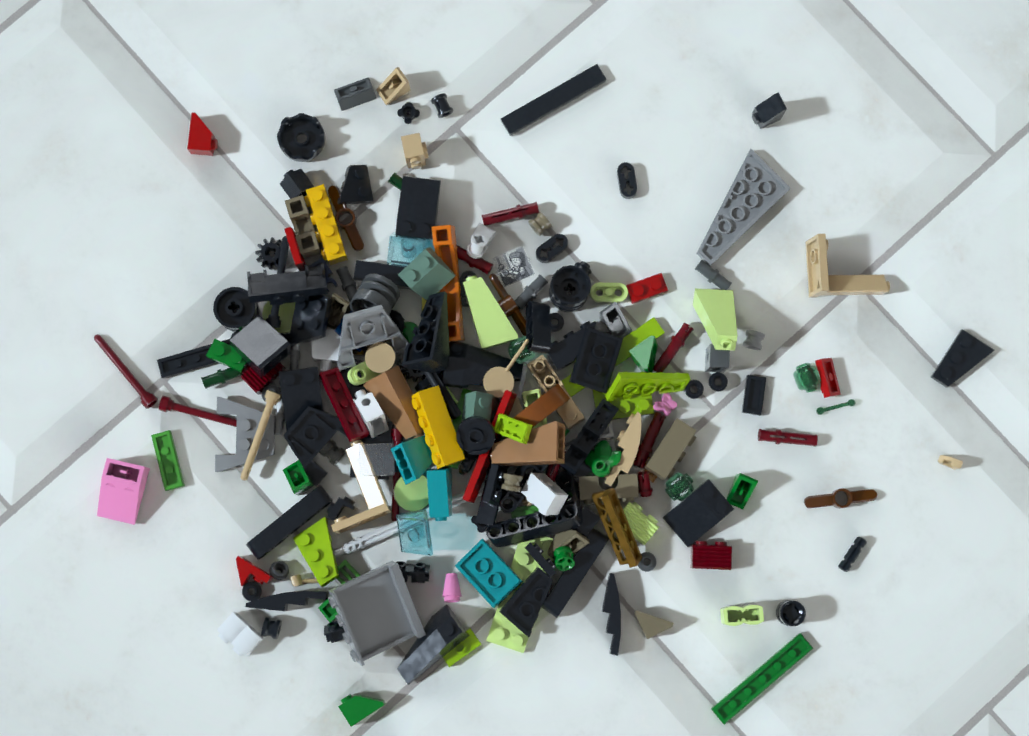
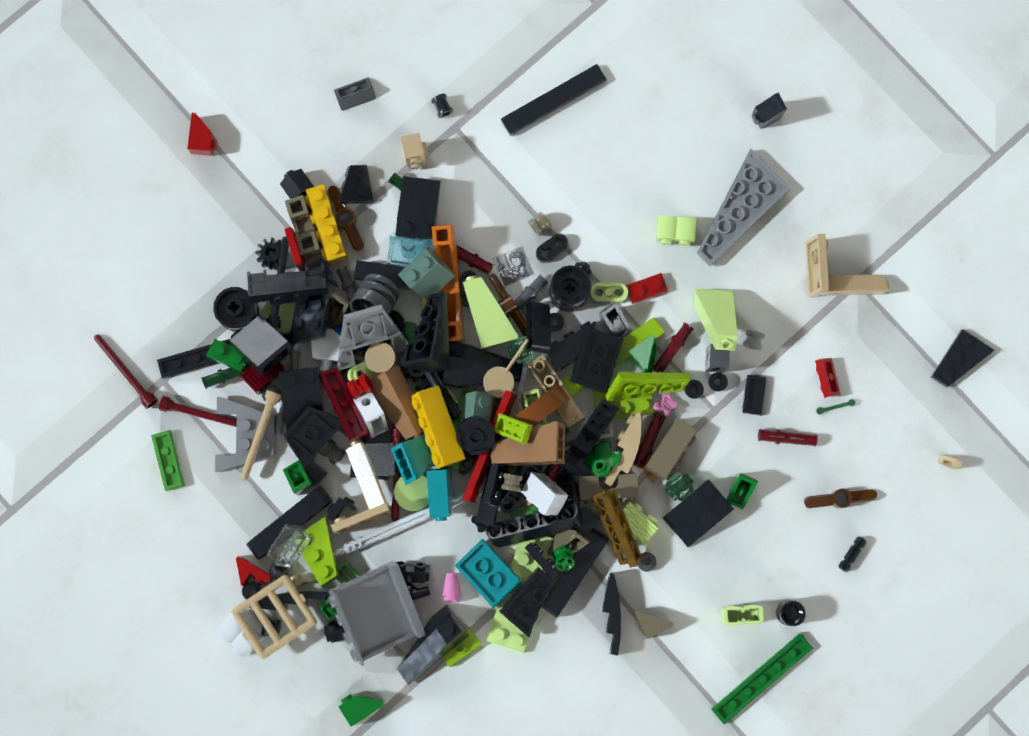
(121, 490): bright pink slope -> none
(253, 603): none -> tan bar
(289, 545): none -> clear hinge
(293, 127): black plate -> none
(360, 386): none -> red wheel
(393, 86): tan slope -> none
(408, 107): black plate -> none
(414, 532): clear light blue slope -> none
(417, 593): none -> black arm
(480, 241): white piece -> none
(509, 214): dark red pin -> none
(622, 181): black beam -> none
(644, 484): dark red pin -> none
(676, 229): none -> yellowish green brick
(711, 556): dark red brick -> none
(713, 275): dark grey pin -> none
(807, 377): clear green head -> none

